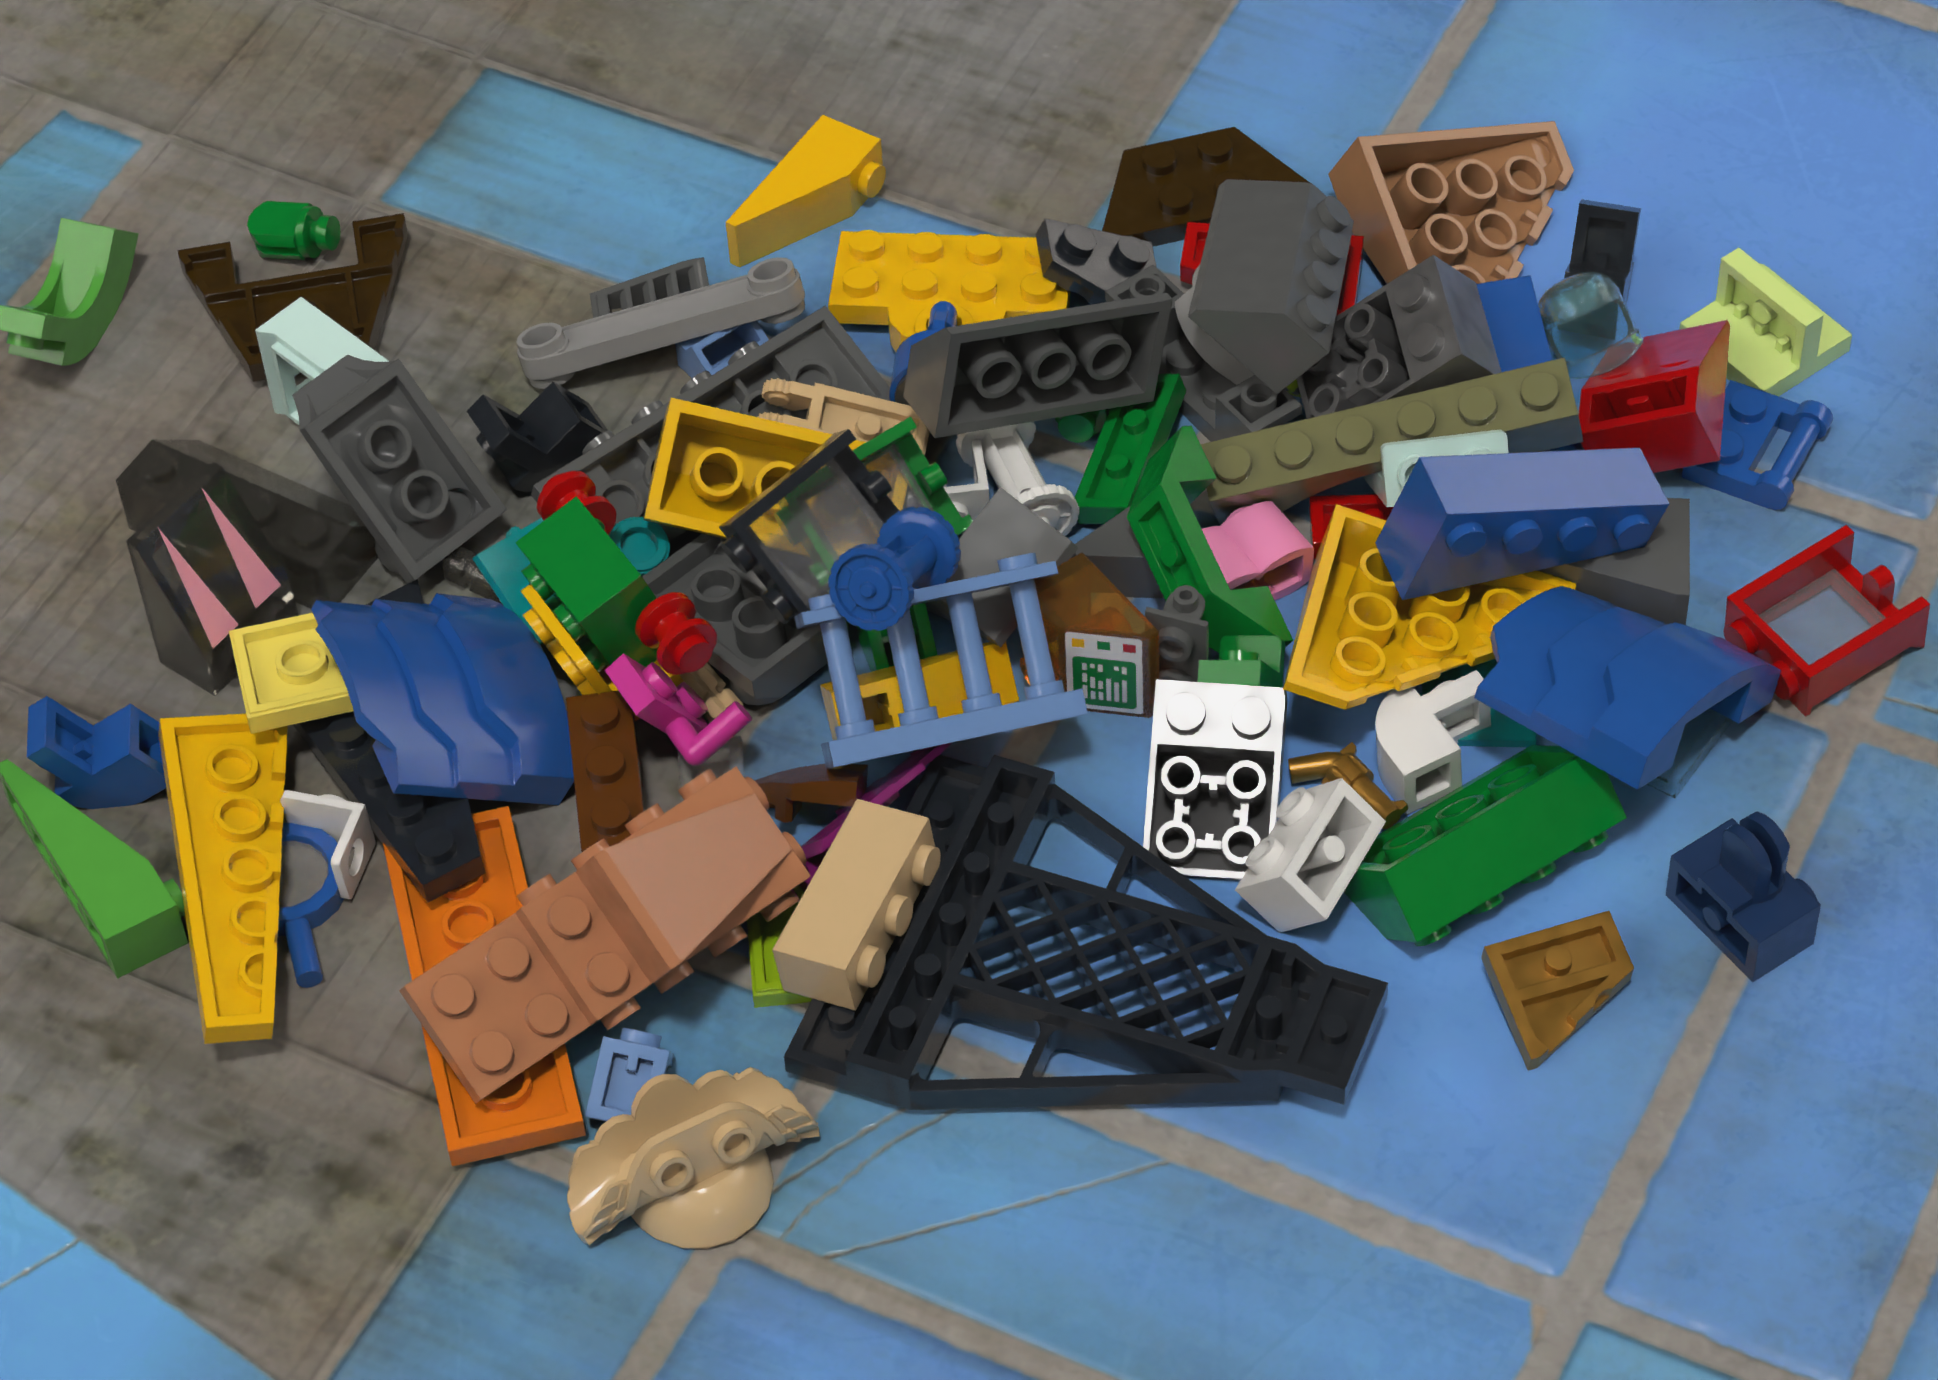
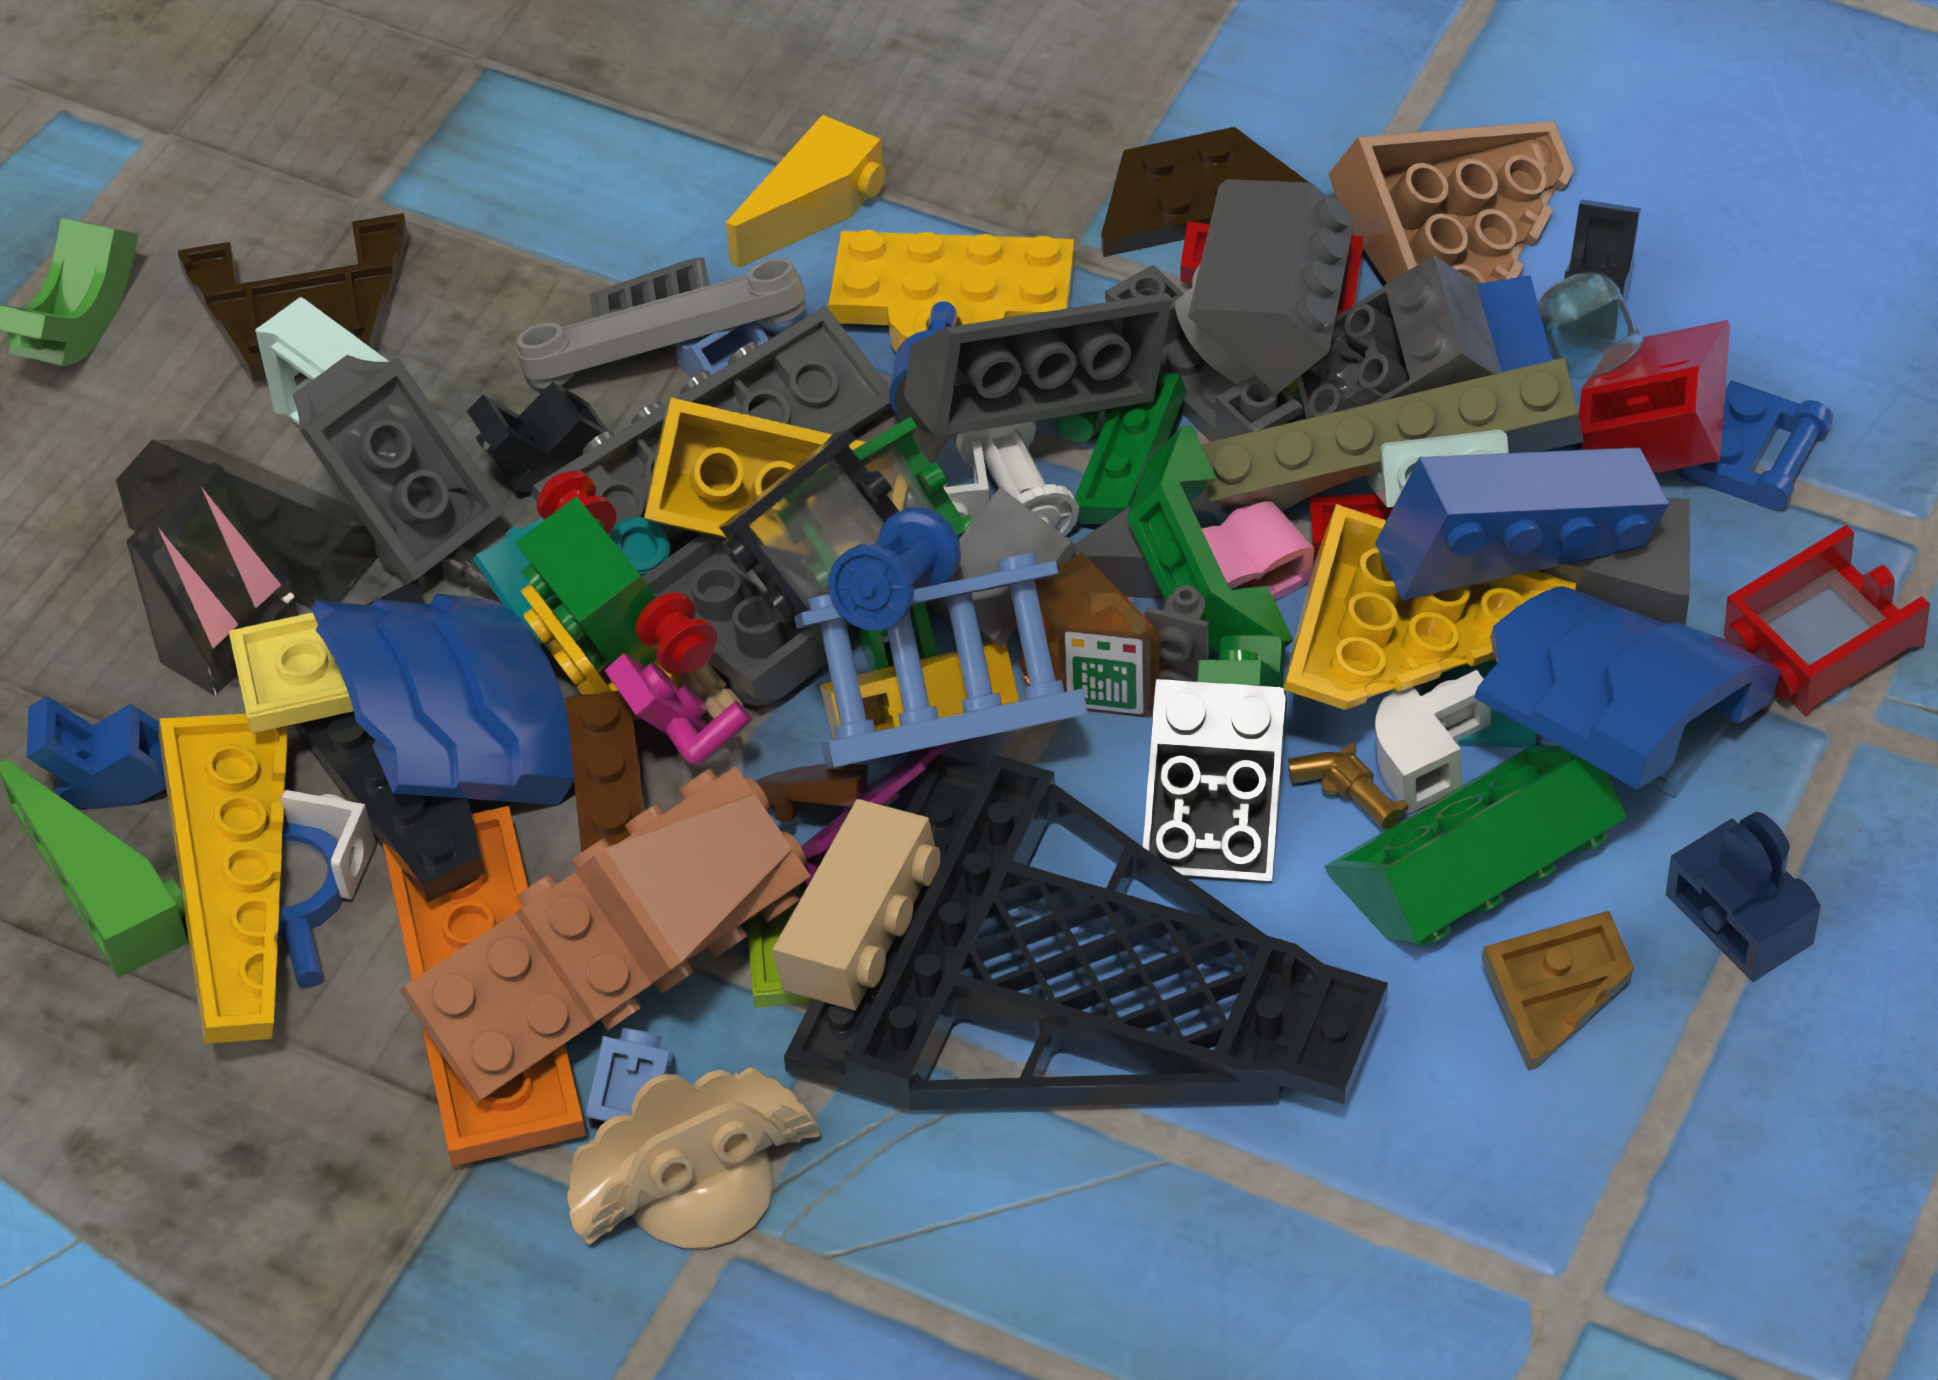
(292, 230): green arm -> none
(838, 410): tan hinge -> none
(1089, 258): black wing -> none
(1309, 855): white brick -> none
(1773, 328): yellowish green bracket -> none

